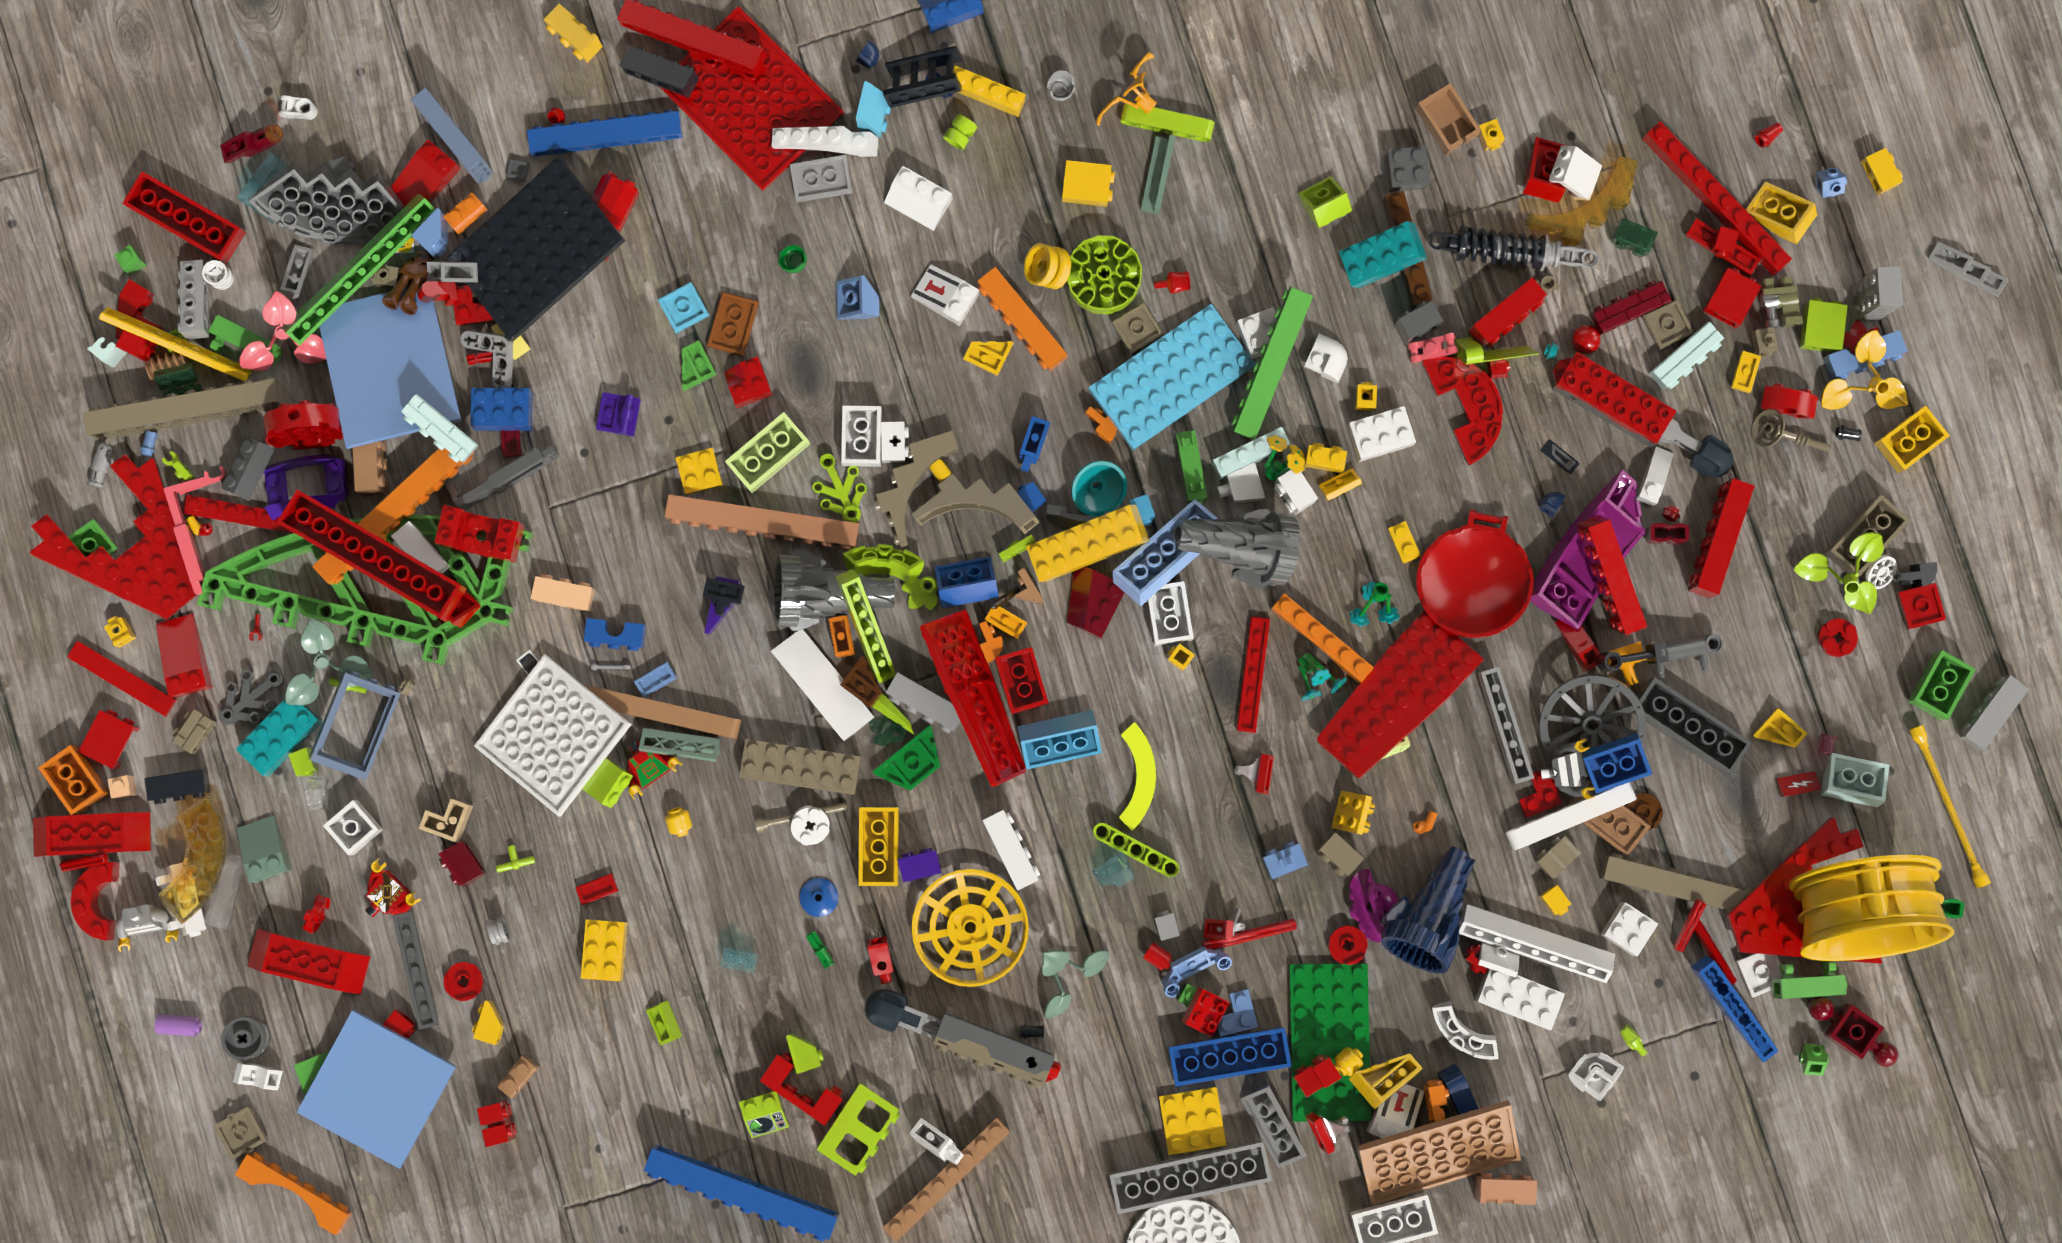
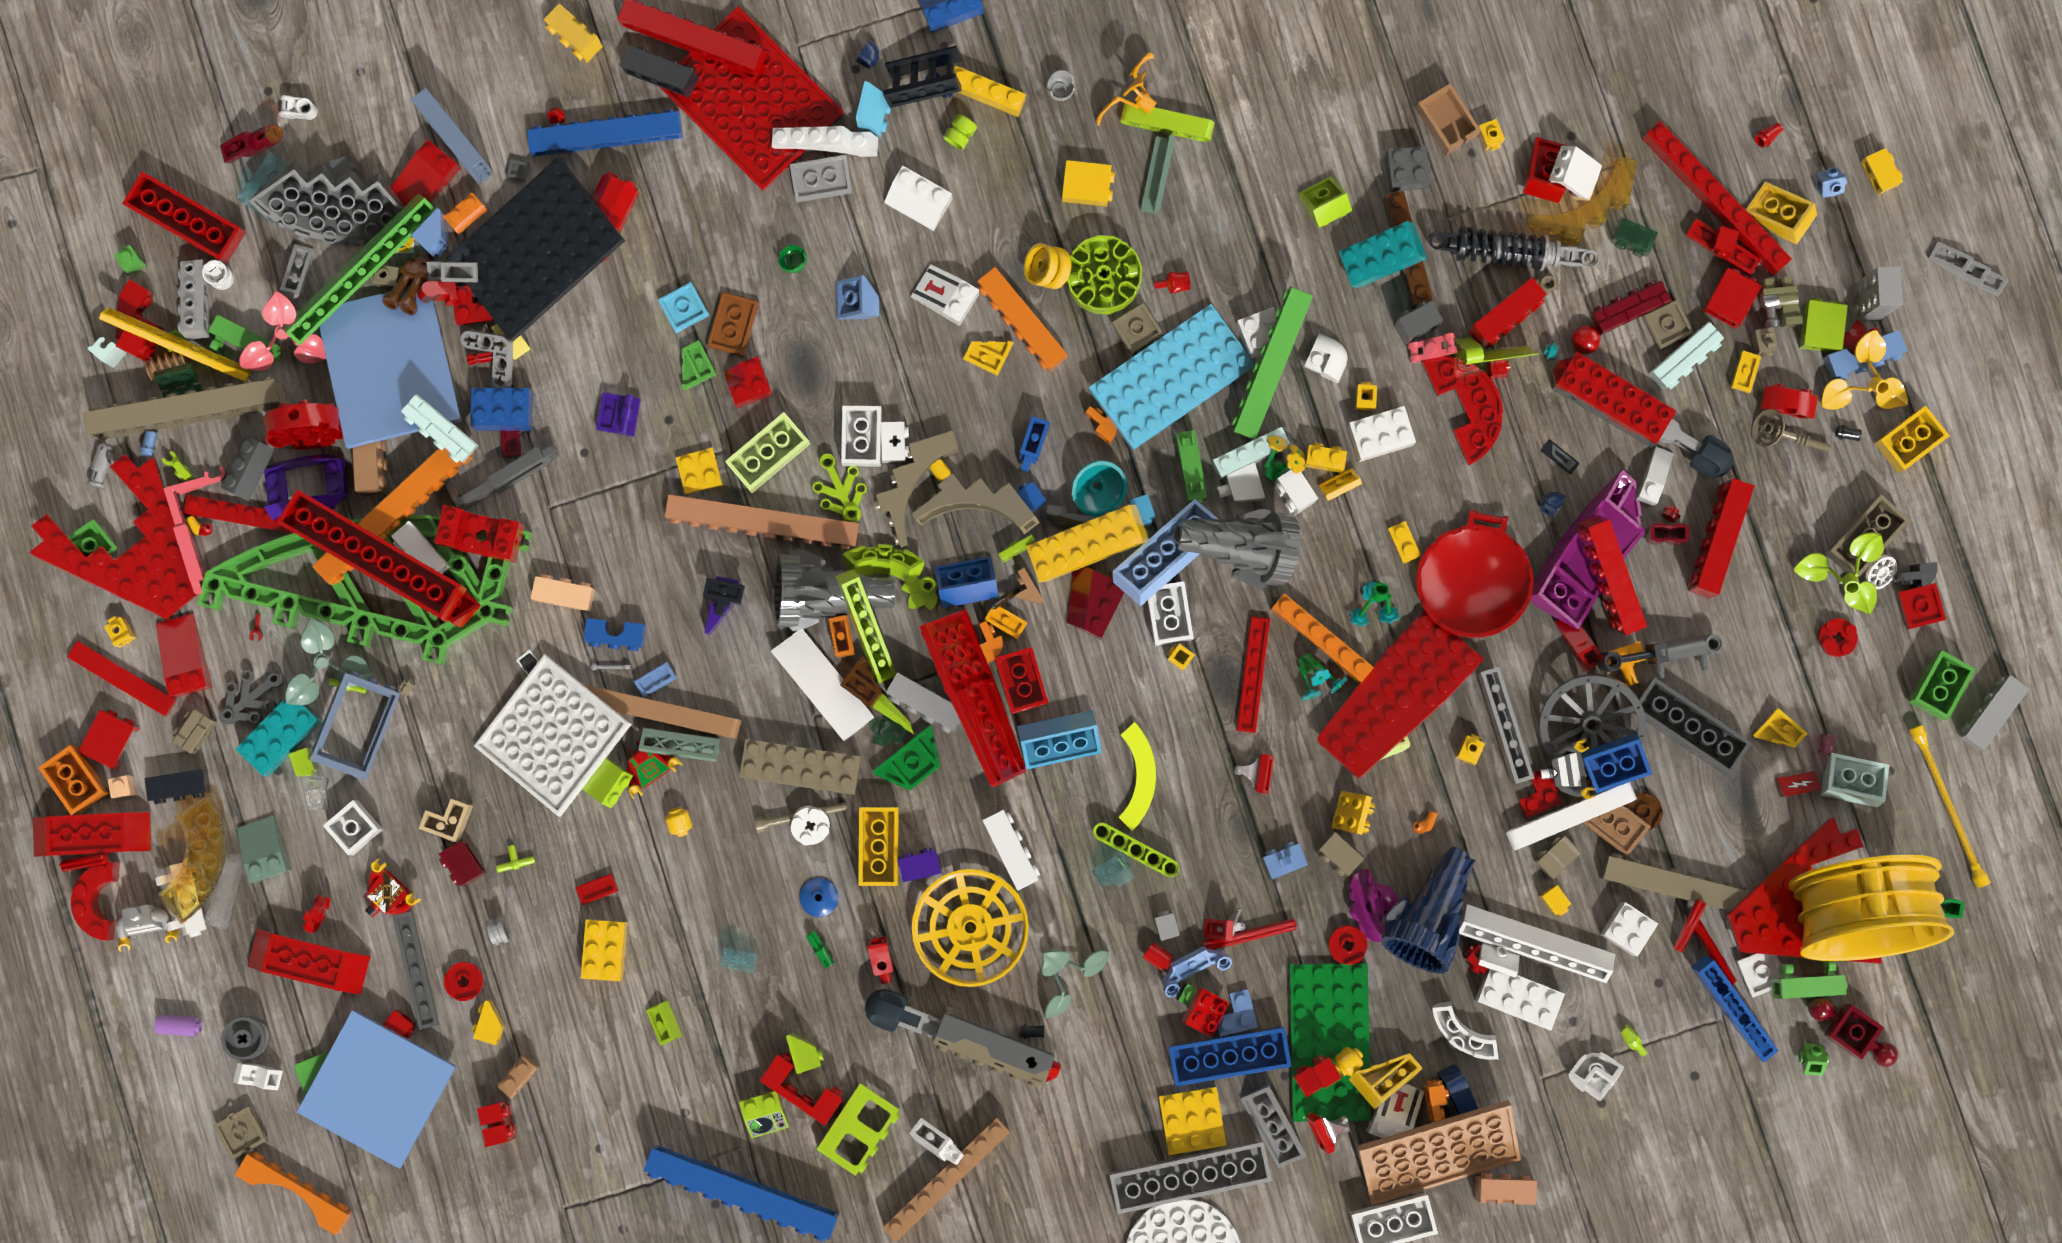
(1470, 749): none -> yellow brick

